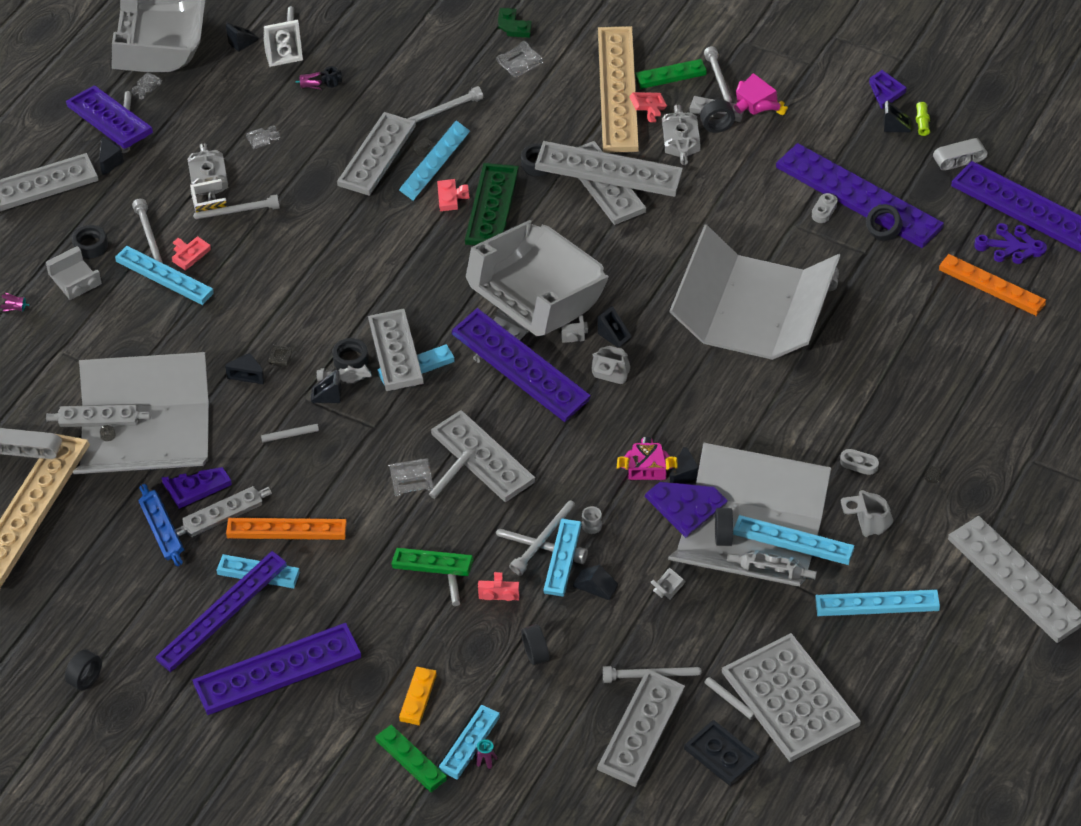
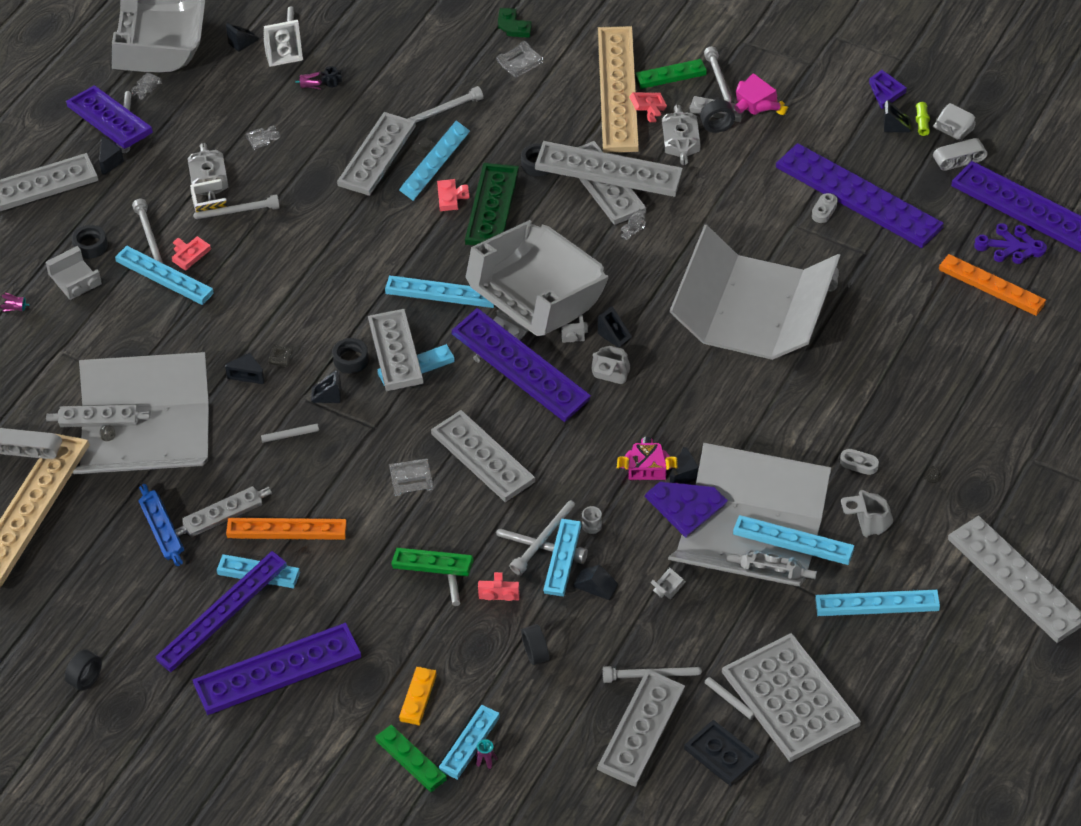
(195, 487): dark purple wing -> none
(347, 375): light grey piece -> none
(435, 291): none -> medium azure plate
(450, 474): light grey bar -> none
(635, 223): none -> clear plate
(724, 526): black tyre -> none
(877, 211): black tyre -> none
(955, 122): none -> light grey piece

